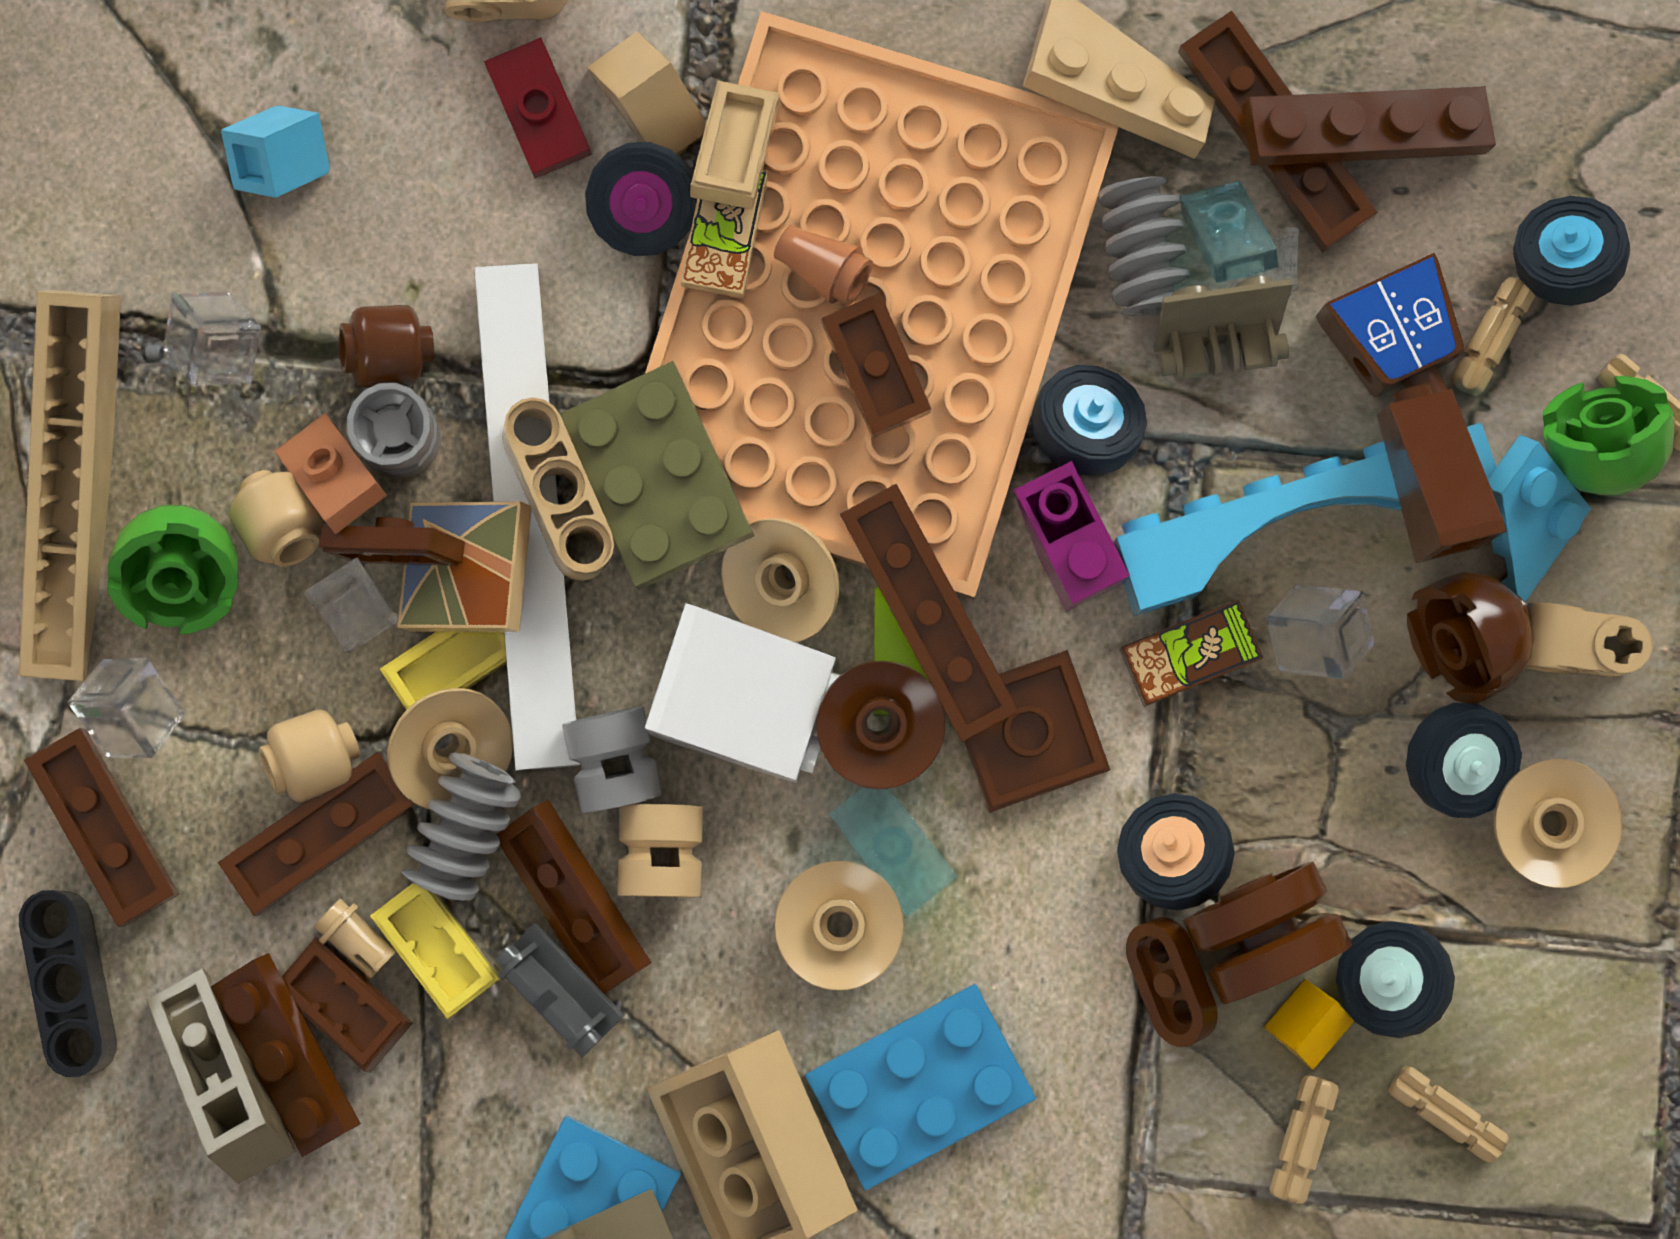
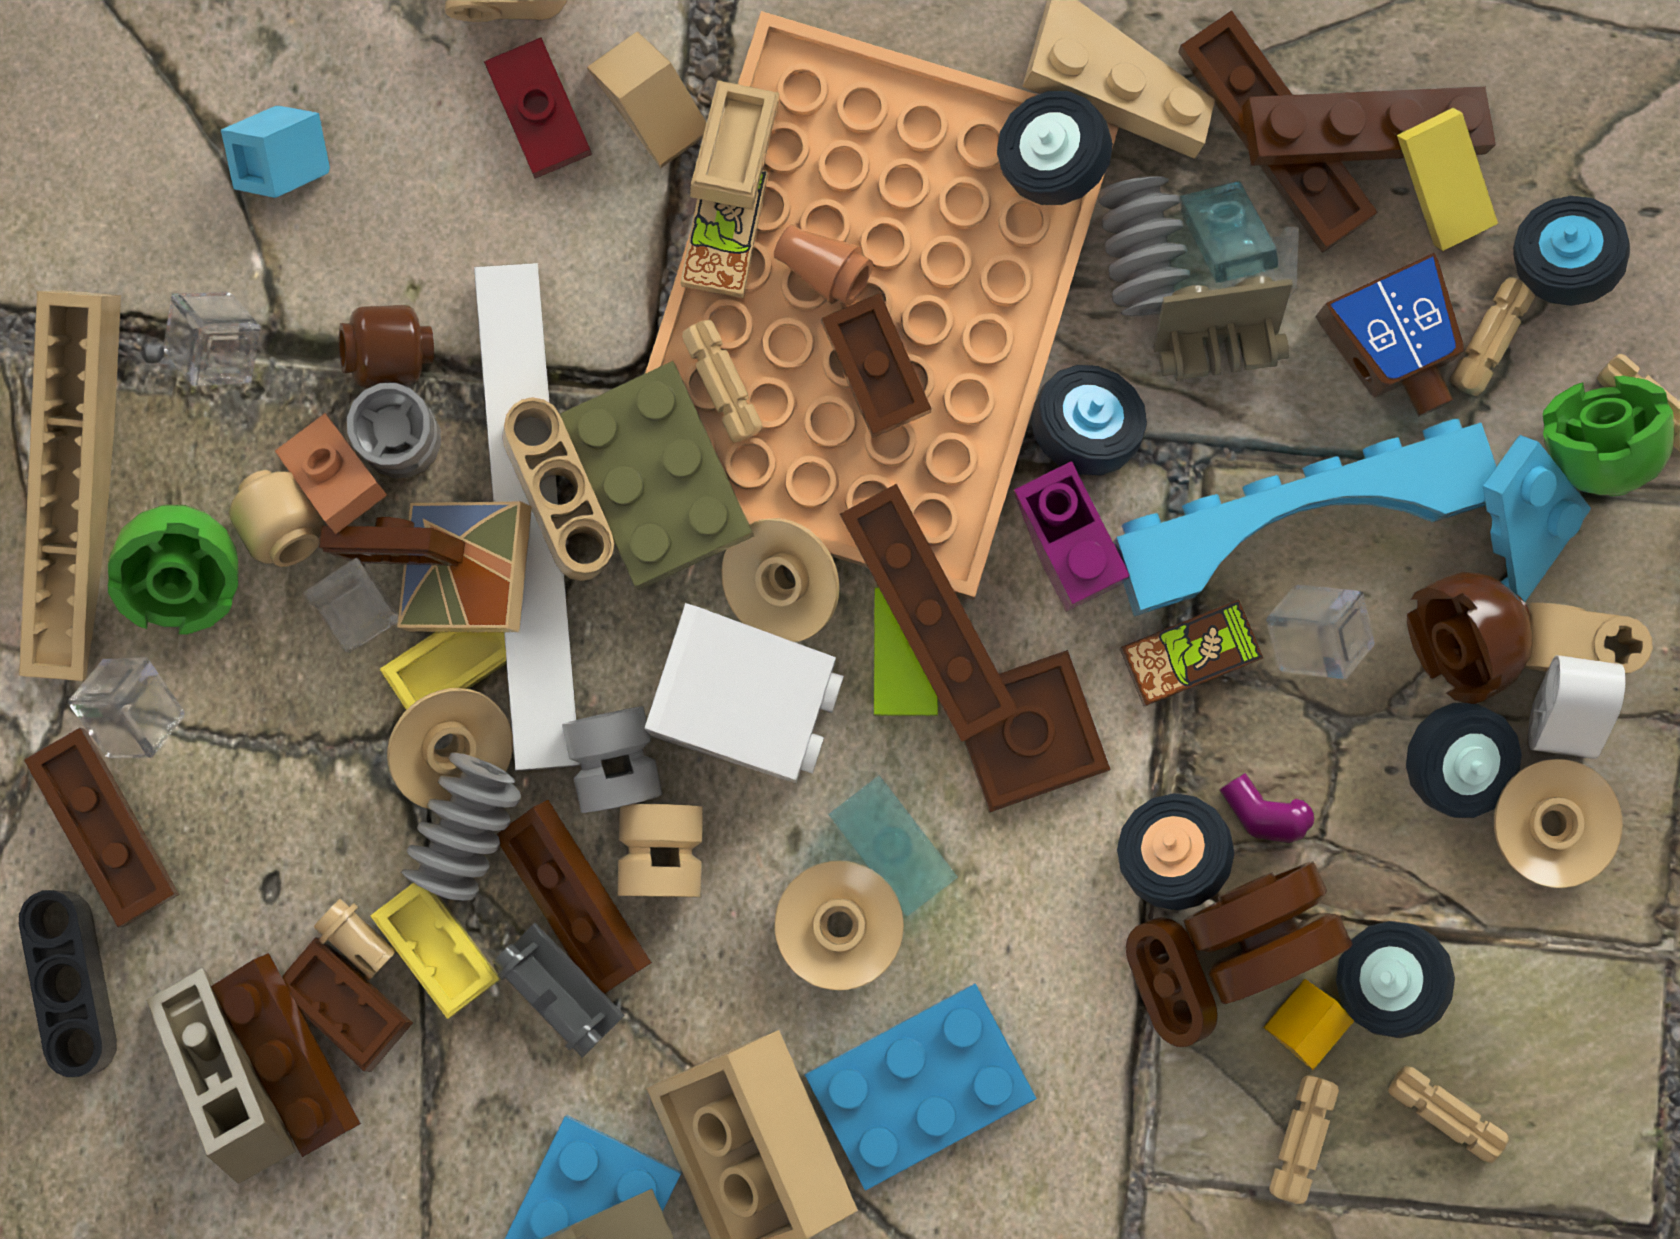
(308, 755): tan head -> none
(315, 835): reddish brown plate -> none
(640, 199): black wheel -> none
(722, 381): none -> tan axle
(885, 756): reddish brown dish -> none
(1054, 148): none -> black wheel
(1267, 818): none -> magenta arm
(1438, 474): reddish brown slope -> none
(1447, 179): none -> light yellow tile
(1576, 707): none -> white beam

